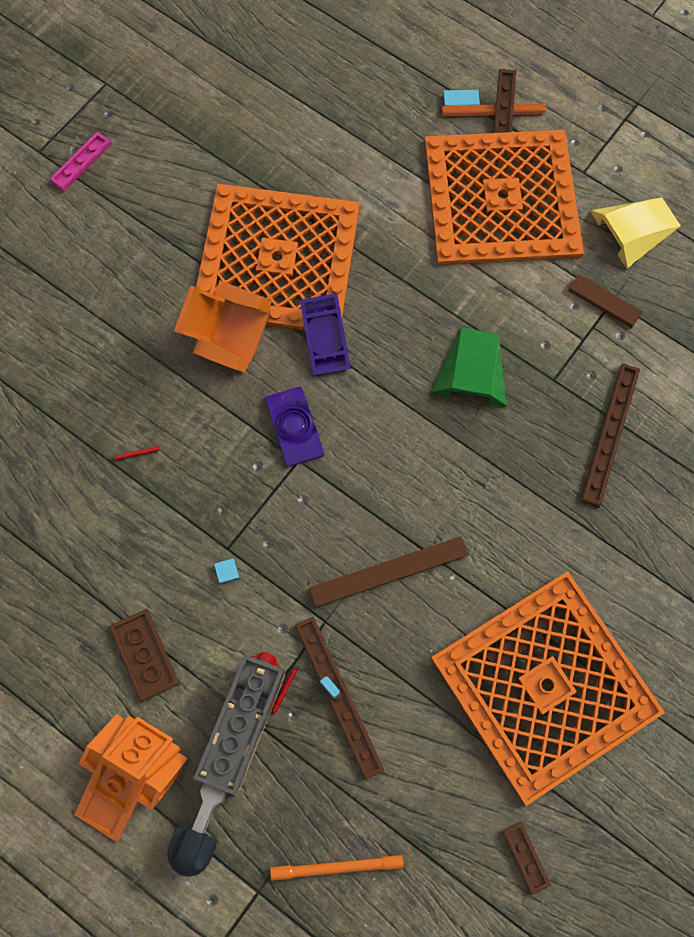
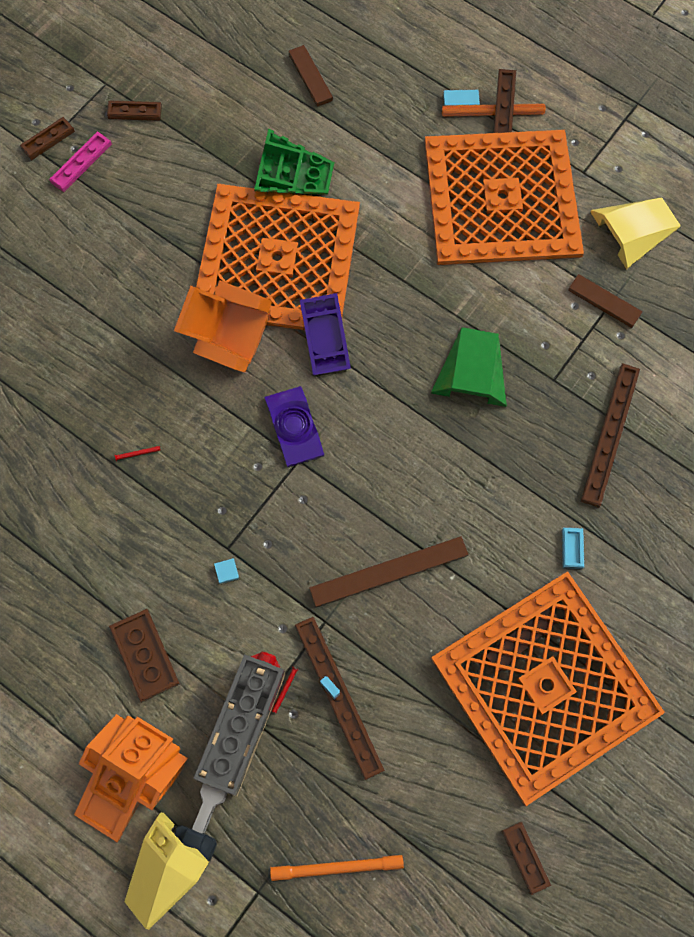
(47, 138): none -> reddish brown tile
(134, 110): none -> reddish brown tile
(162, 873): none -> light yellow wedge
(292, 168): none -> green wedge
(310, 75): none -> reddish brown tile
(573, 548): none -> medium azure tile

